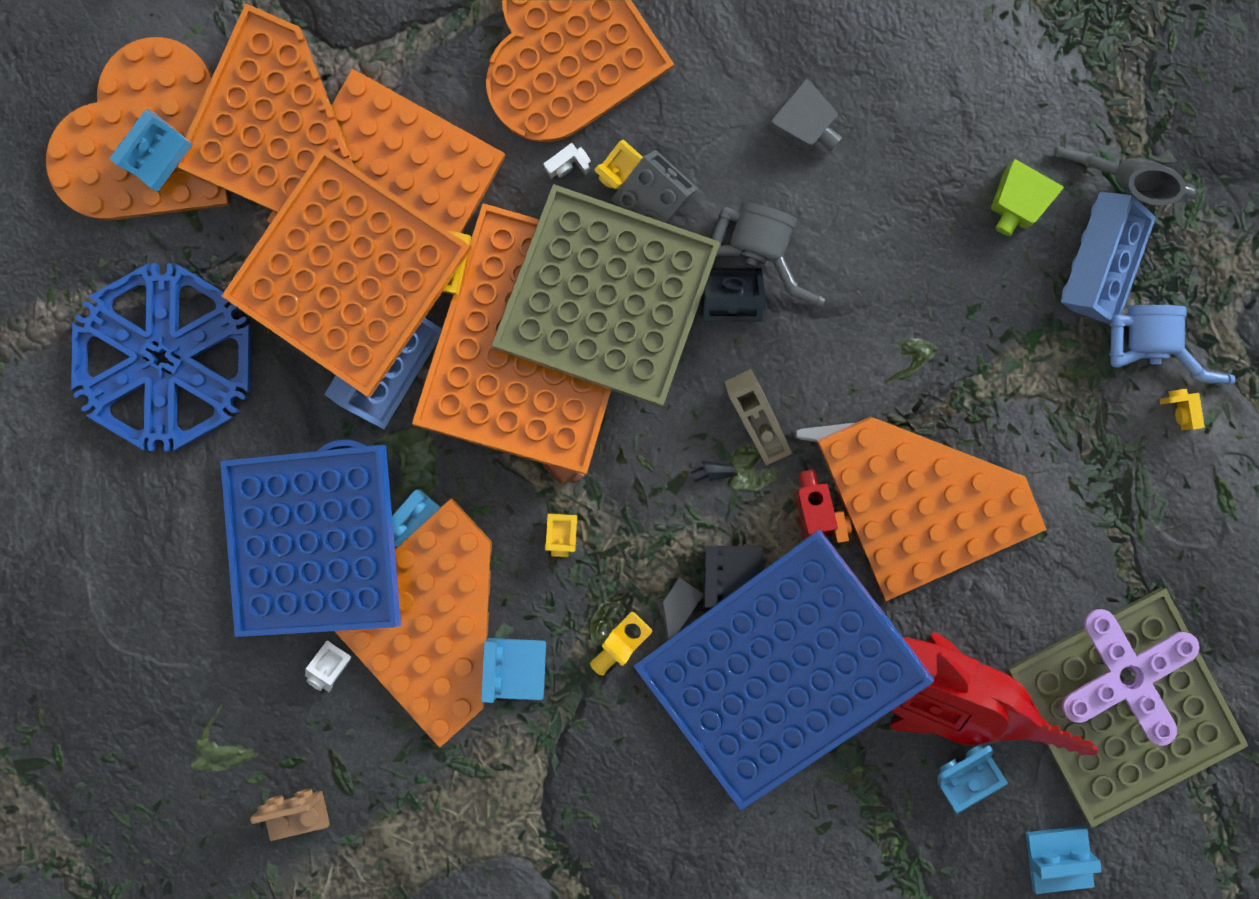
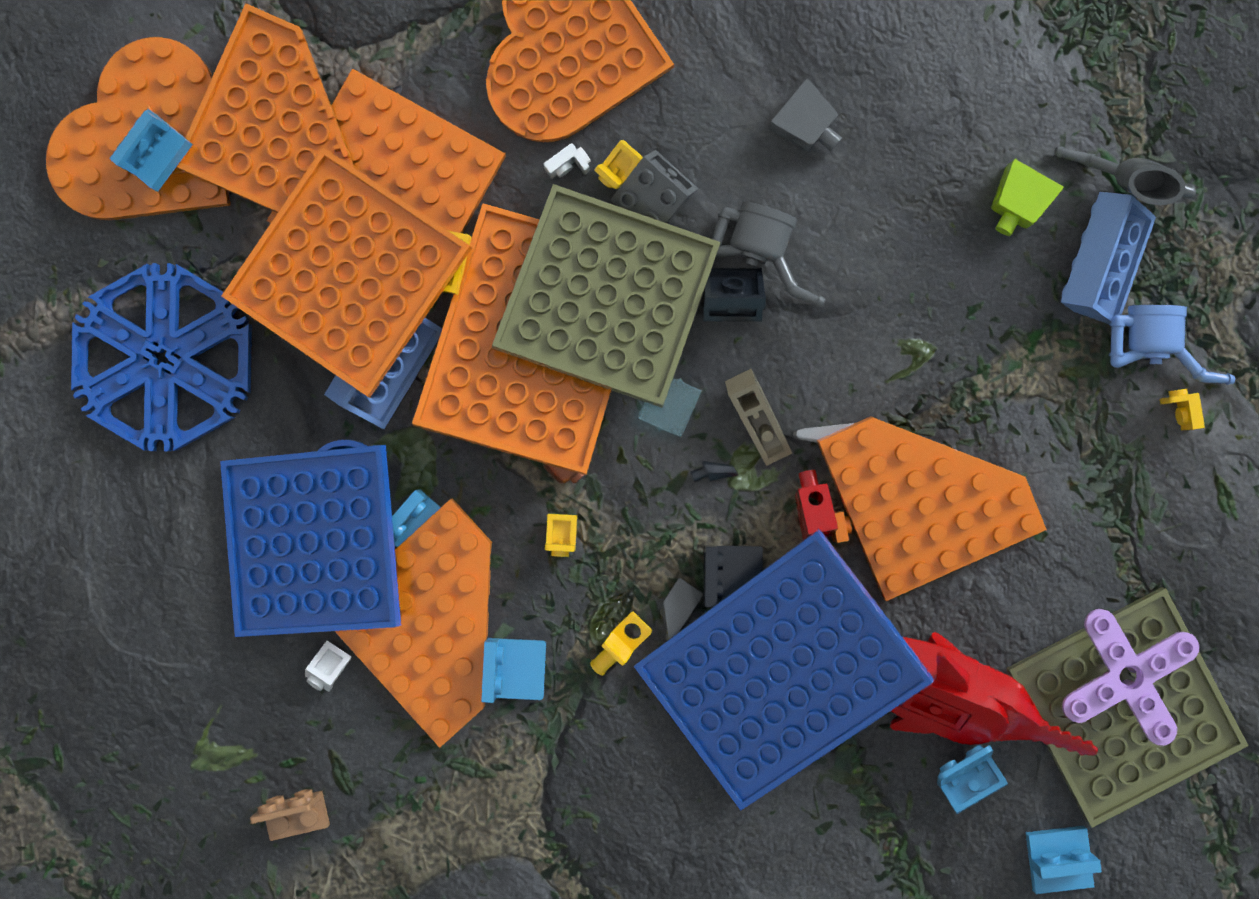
(675, 411): none -> clear light blue piece

